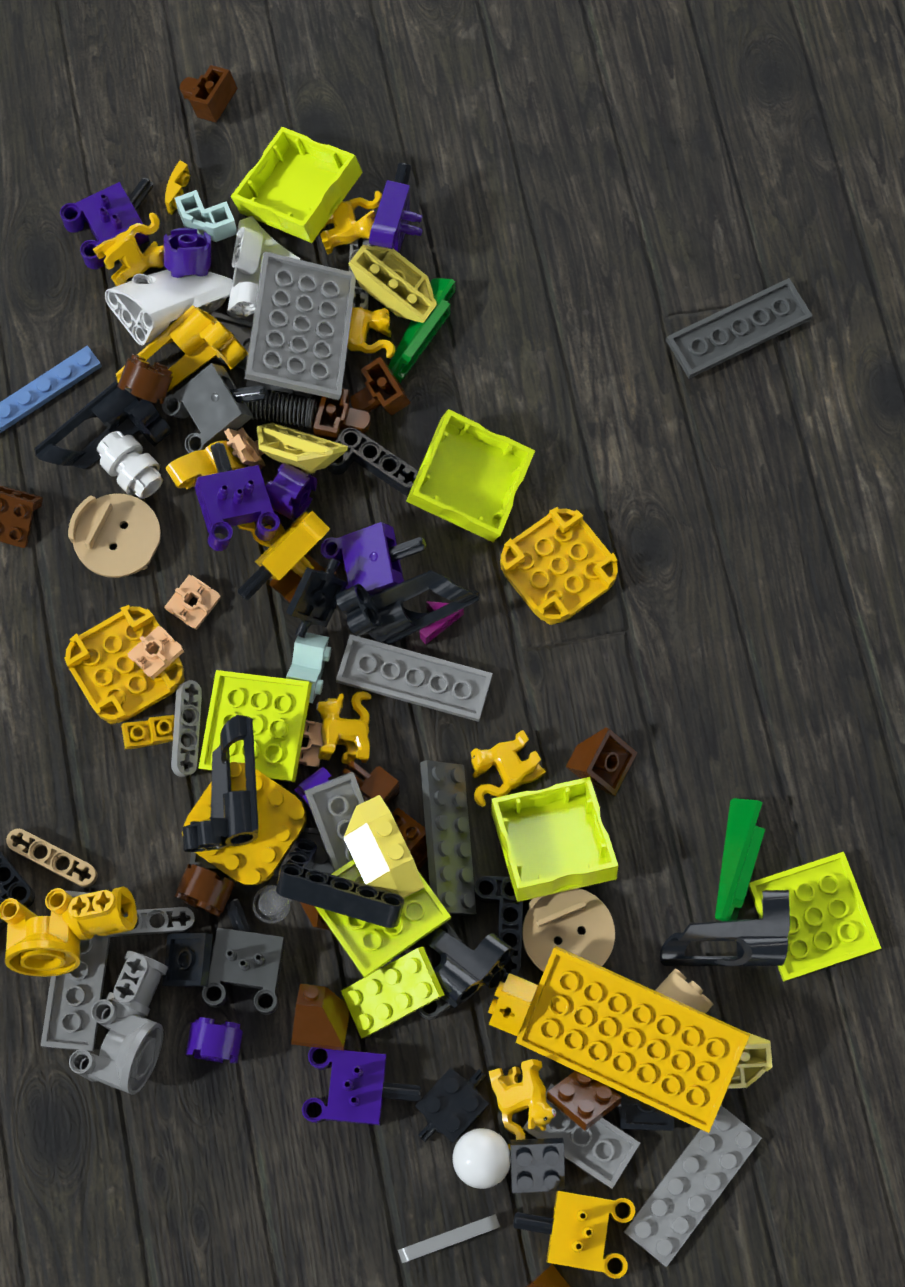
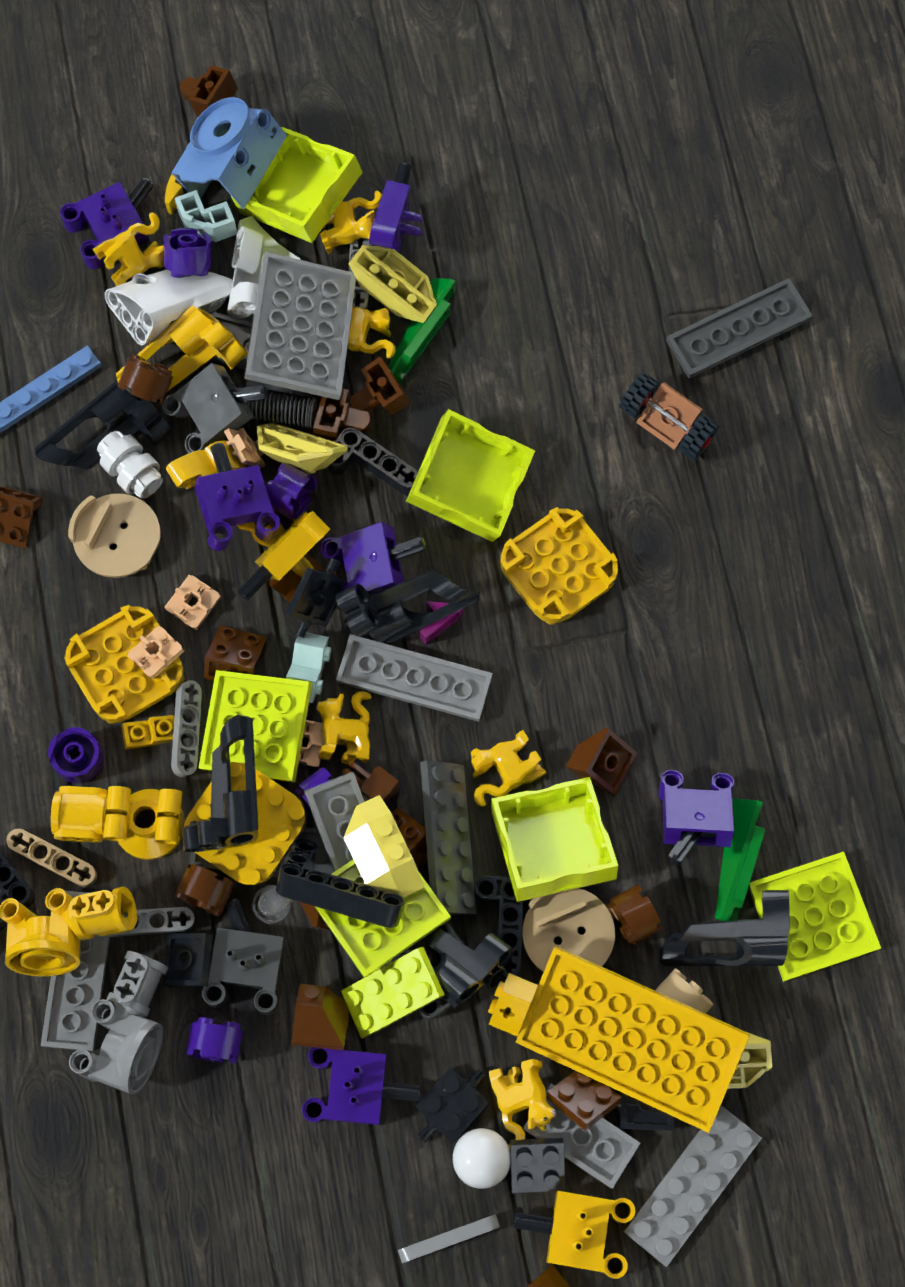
(69, 743): none -> dark purple brick
(94, 815): none -> yellow piece
(225, 145): none -> medium blue piece
(233, 652): none -> reddish brown bracket
(635, 915): none -> reddish brown brick
(669, 415): none -> plate
(696, 815): none -> piece

